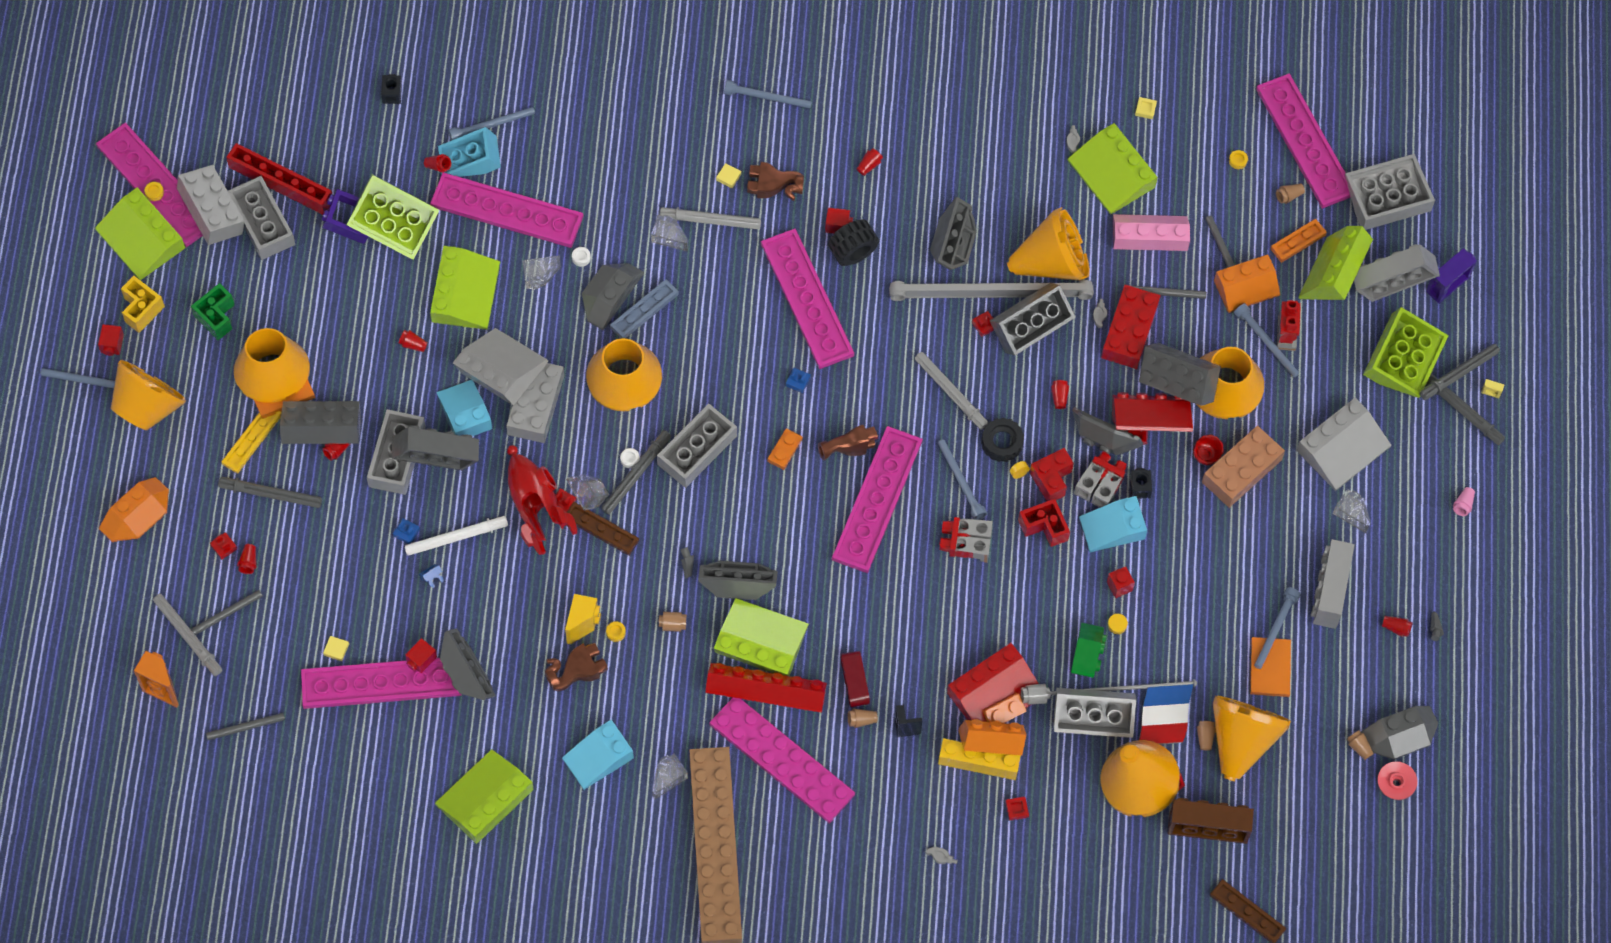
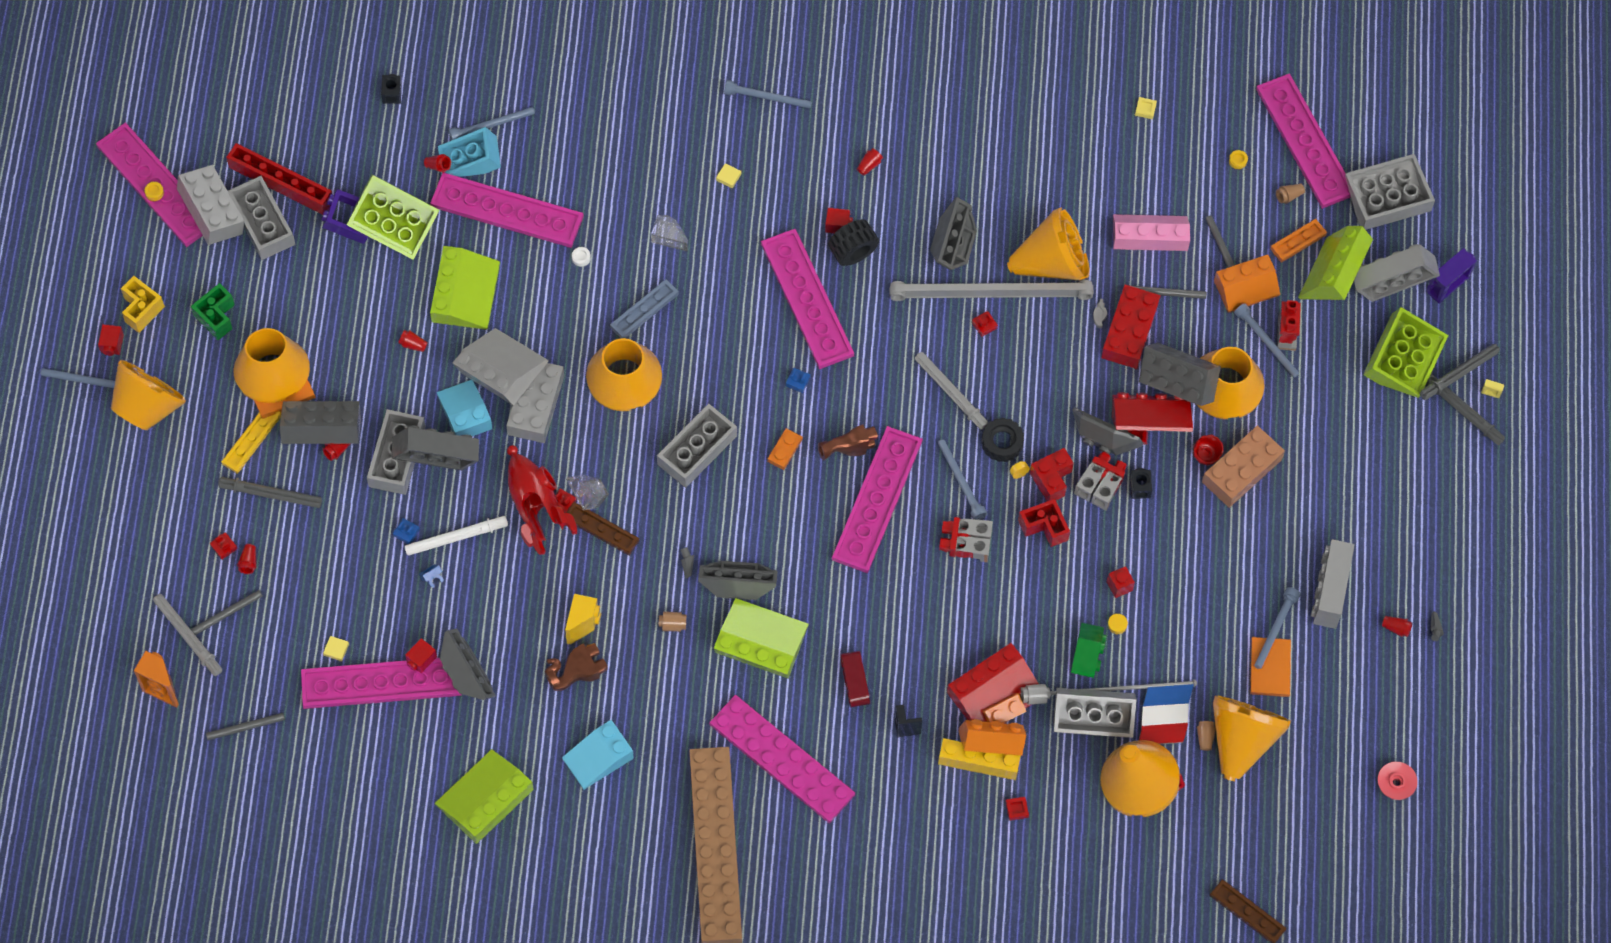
(136, 511): orange wedge -> none
(139, 234): lime slope -> none
(540, 271): clear slope -> none
(609, 291): dark grey wedge -> none
(615, 631): yellow tile -> none
(629, 457): white tile -> none
(654, 449): dark grey axle -> none
(668, 775): clear slope -> none
(711, 218): light grey axle -> none
(766, 687): red brick -> none
(773, 181): copper hips -> none
(860, 718): medium nougat cone -> none
(940, 855): light grey piece -> none
(1032, 319): dark grey brick -> none
(1060, 393): red cone -> none
(1073, 139): light grey piece -> none
(1113, 169): lime slope -> none
(1114, 524): medium azure slope -> none
(1210, 821): reddish brown brick -> none
(1344, 444): light grey slope -> none
(1353, 510): clear slope -> none
(1360, 744): medium nougat cone -> none
(1402, 732): dark grey wedge -> none
(1464, 502): bright pink cone -> none

